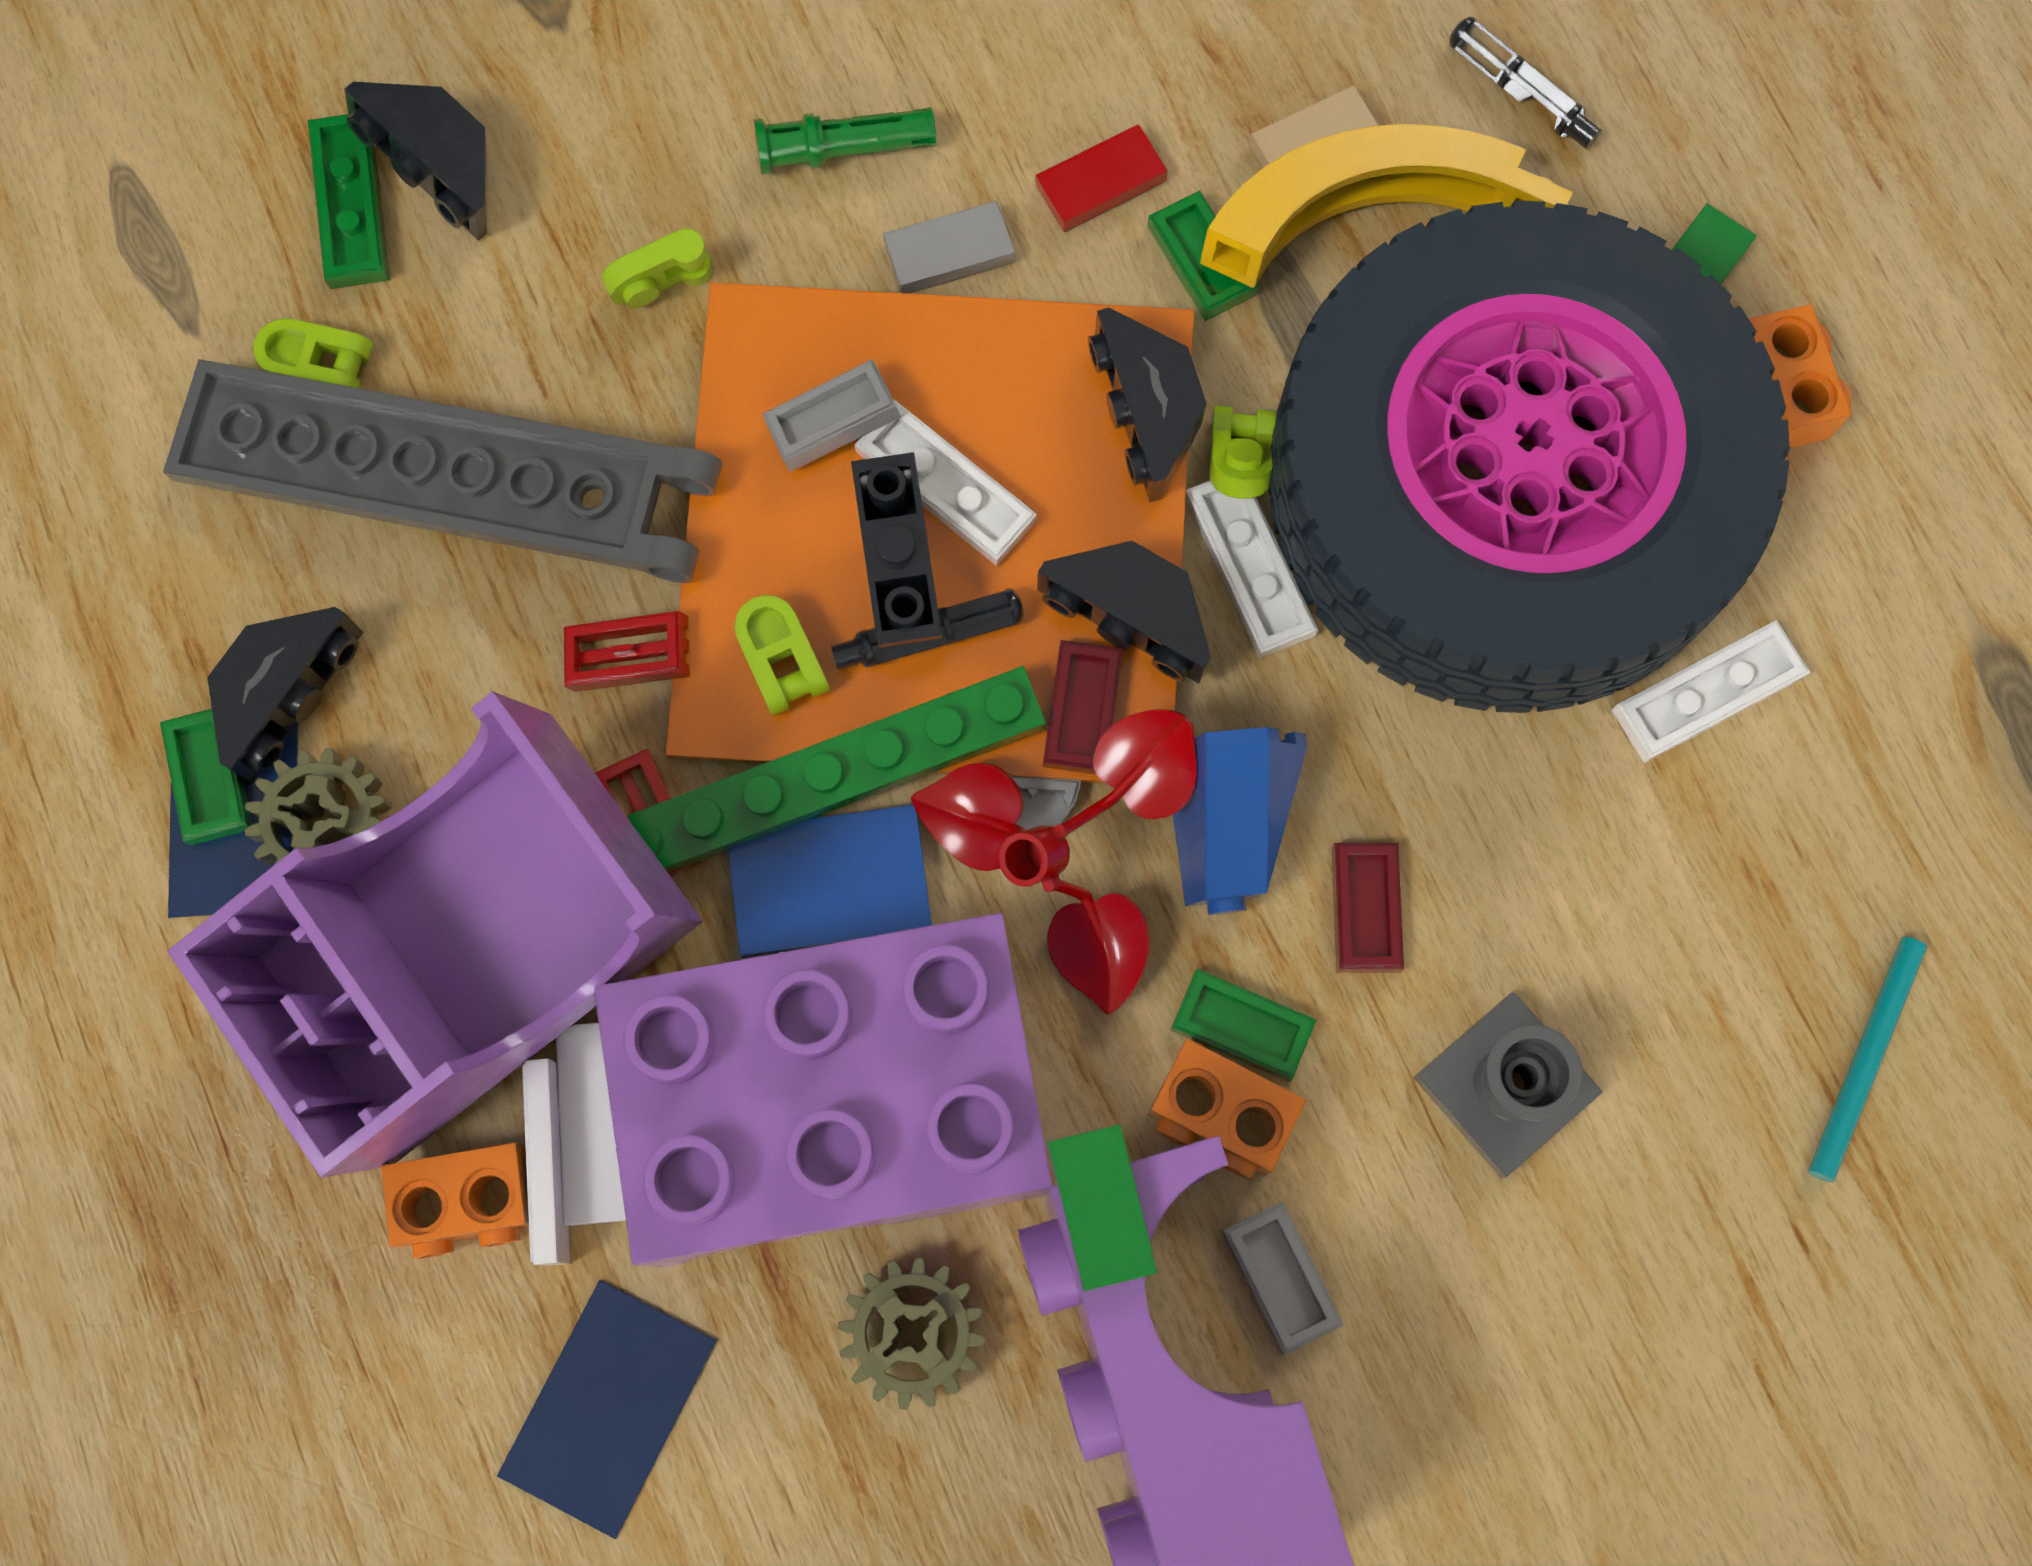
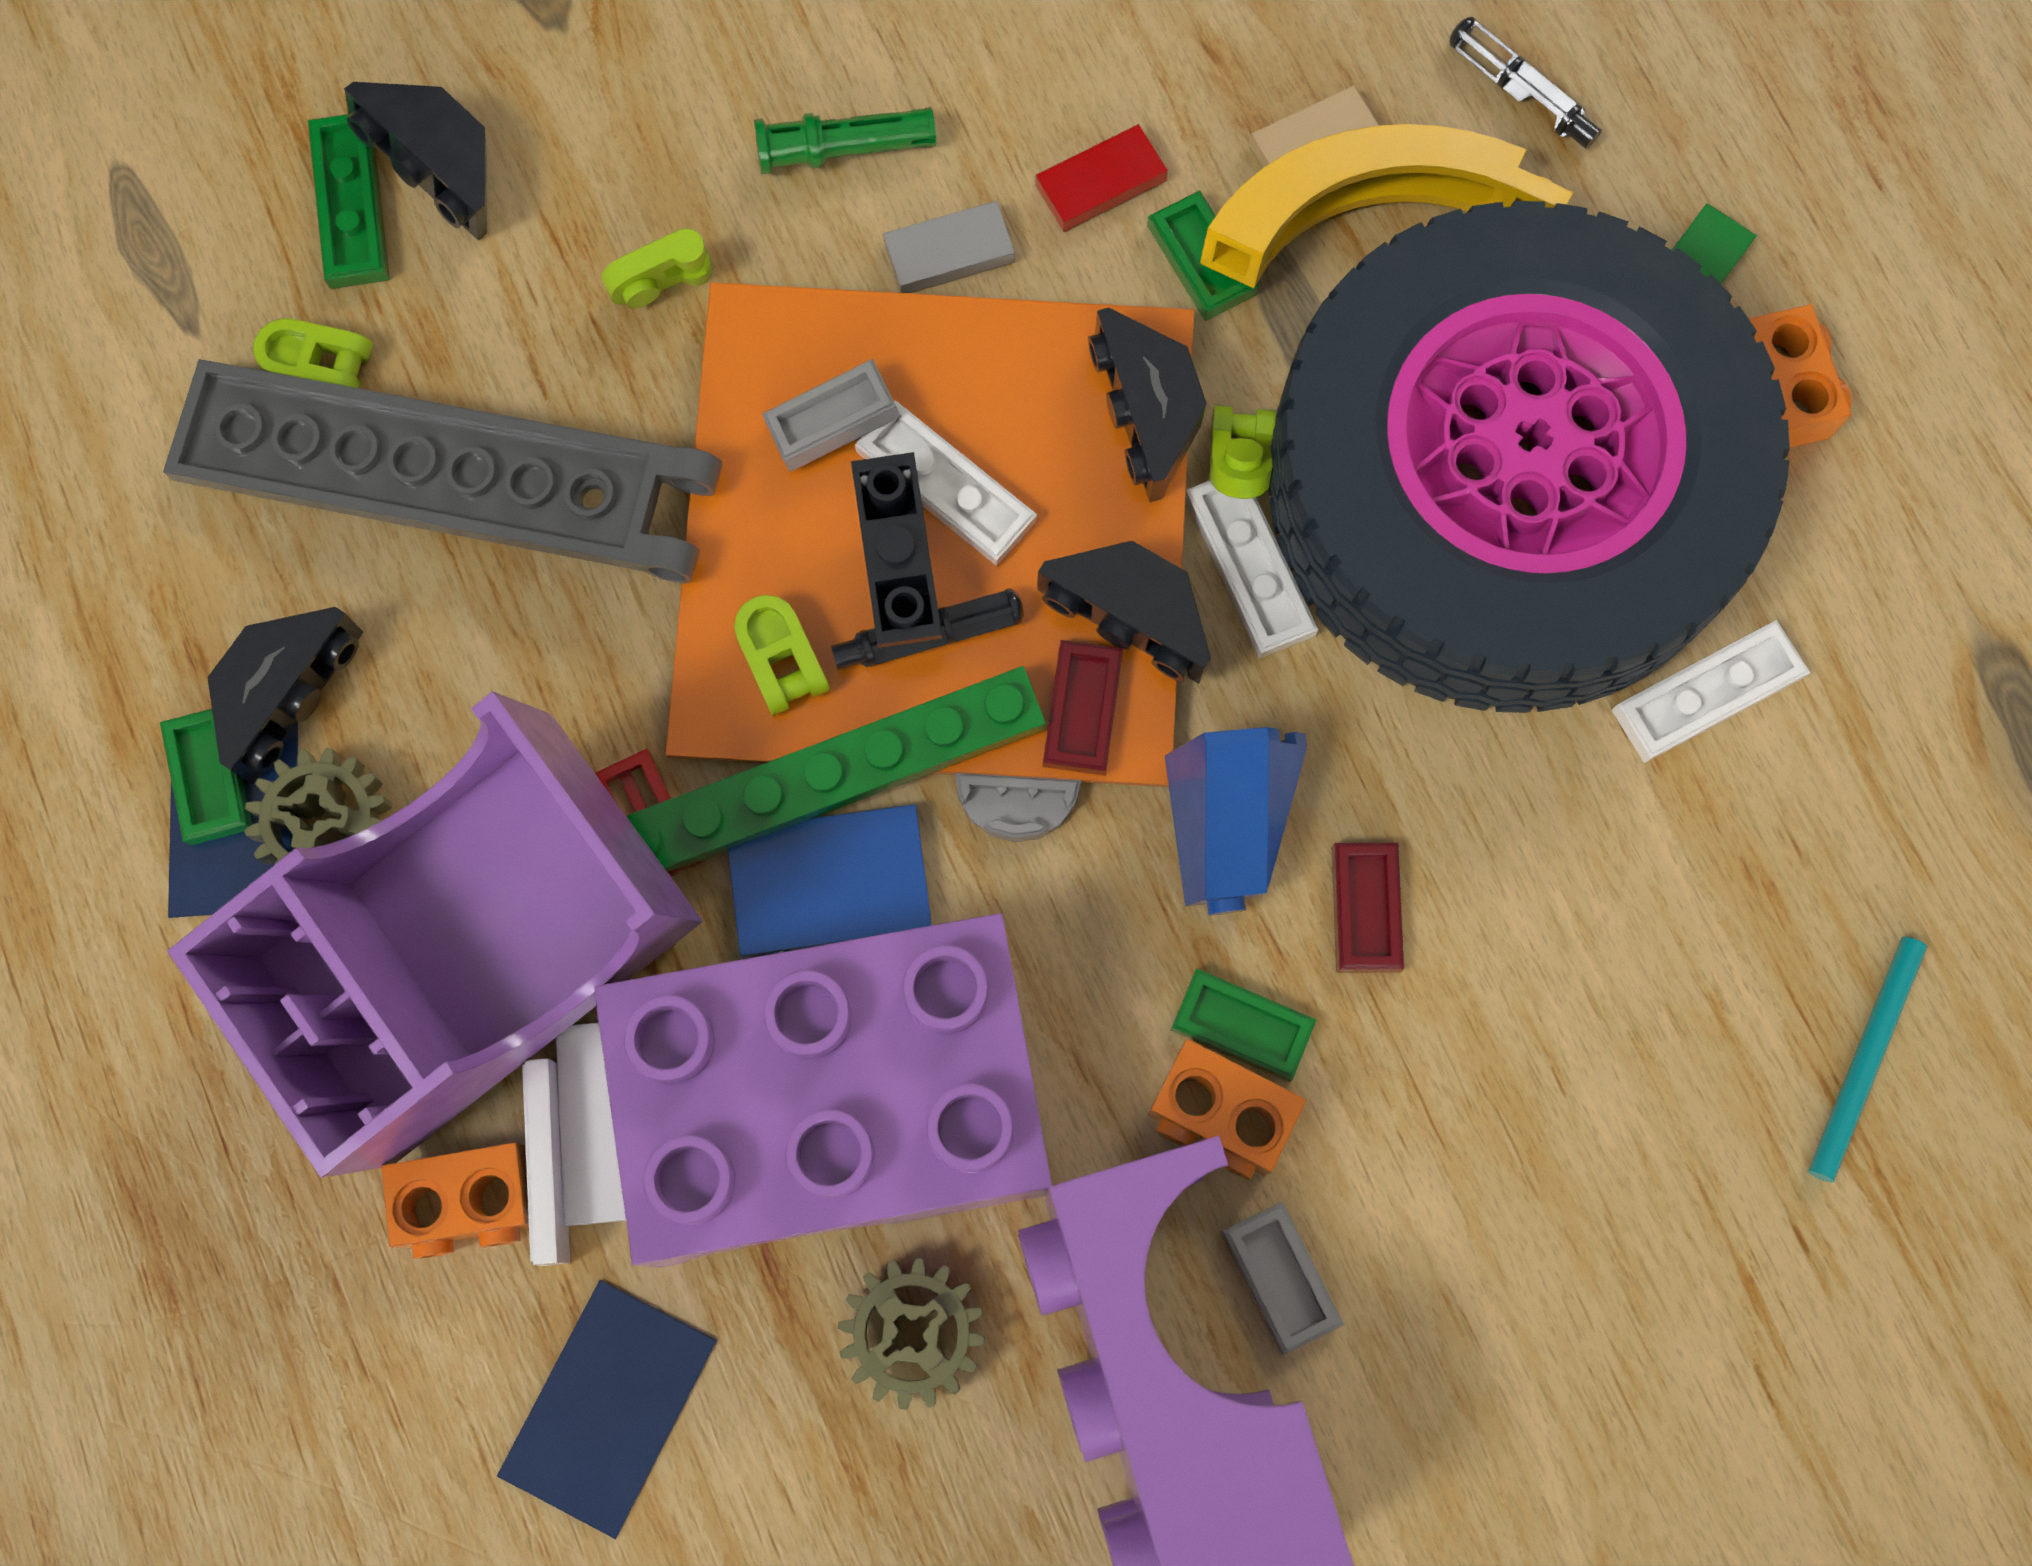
(673, 647): red tile -> none
(975, 816): red plant -> none
(1101, 1207): green tile -> none
(1477, 1091): dark grey plant -> none

